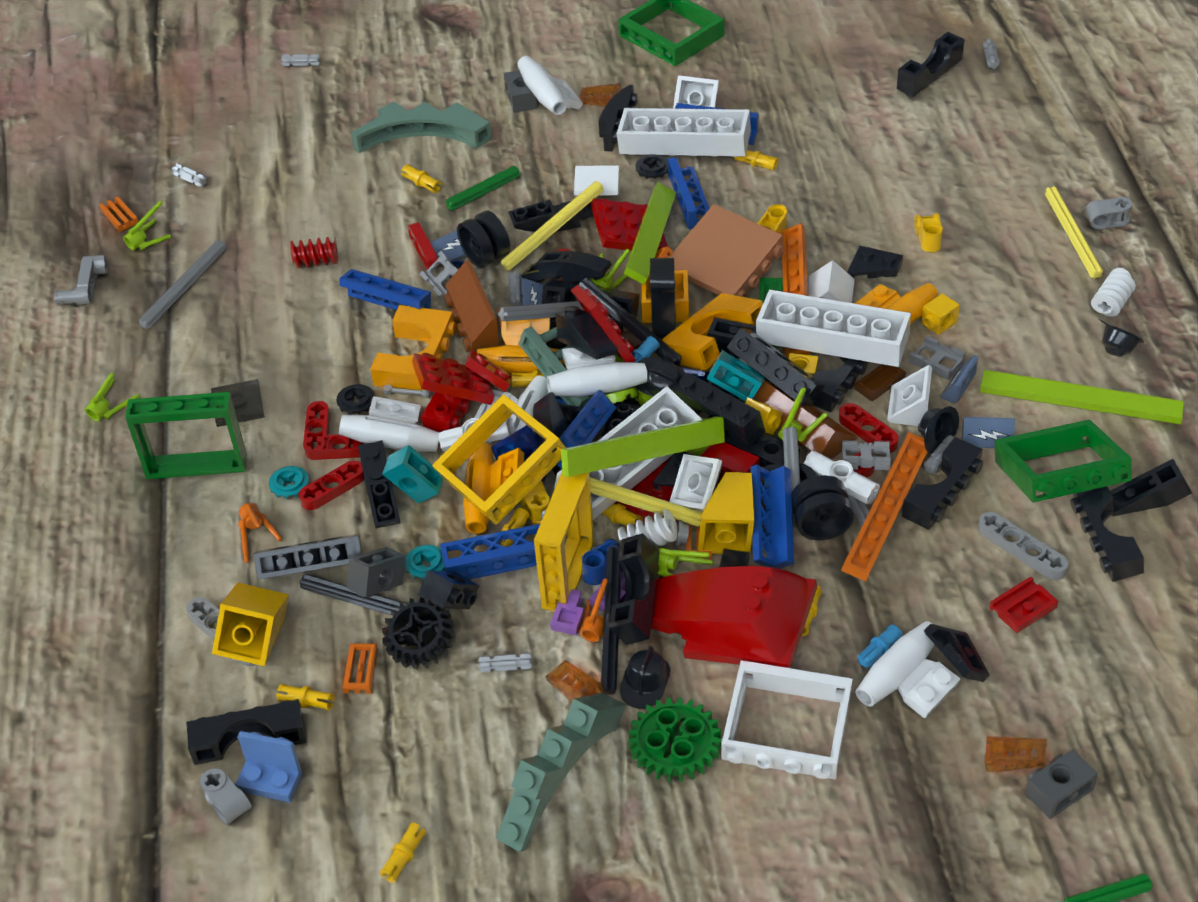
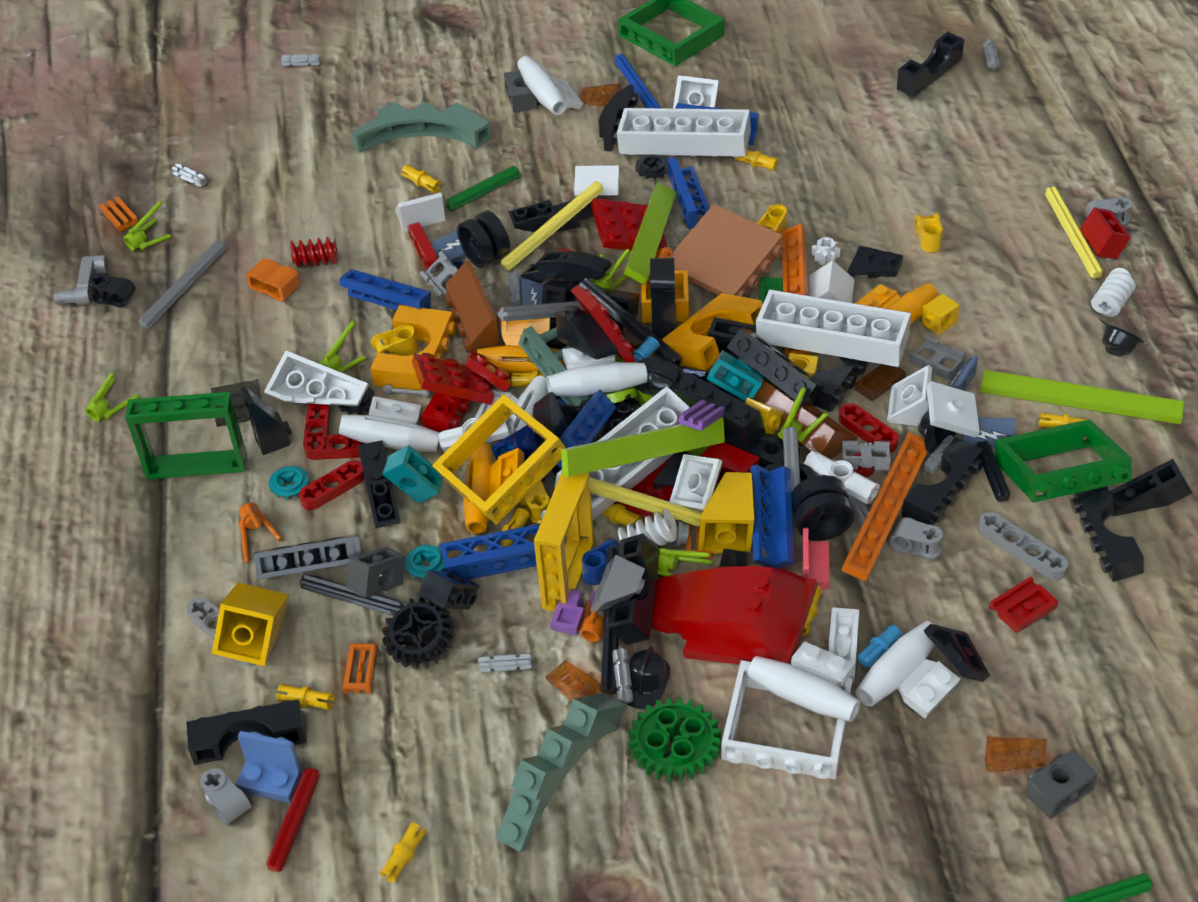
(113, 291): none -> black piece
(266, 424): none -> black slope
(273, 279): none -> orange brick
(293, 820): none -> red axle
(309, 382): none -> white wedge
(333, 361): none -> lime plant
(397, 341): none -> yellow piece
(424, 210): none -> white slope
(618, 583): none -> light grey slope
(622, 675): none -> light grey axle
(634, 79): none -> blue axle
(697, 413): none -> medium lavender tile
(809, 681): none -> white plate
(815, 560): none -> coral panel
(825, 250): none -> white gear
(844, 634): none -> white plate
(915, 537): none -> light grey piece
(952, 409): none -> white plate
(993, 472): none -> black axle
(1052, 420): none -> yellow pin
(1105, 233): none -> red brick

